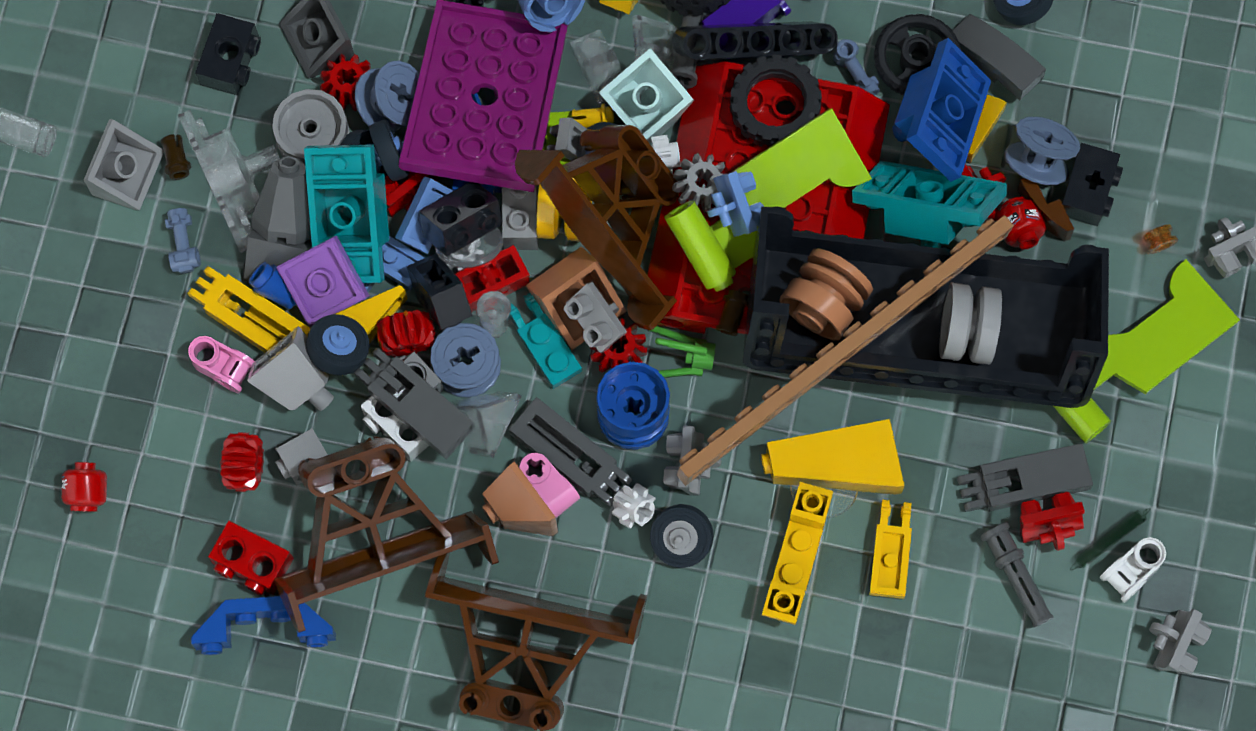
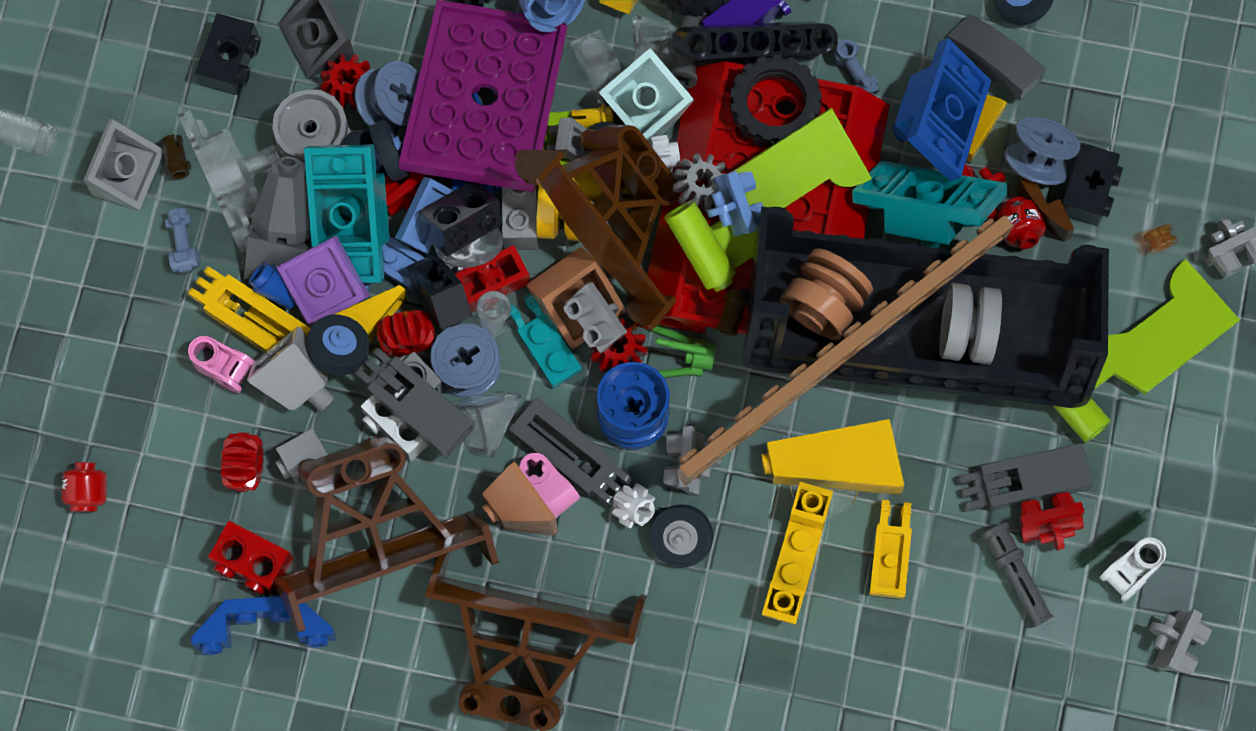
(897, 34): black wheel -> none

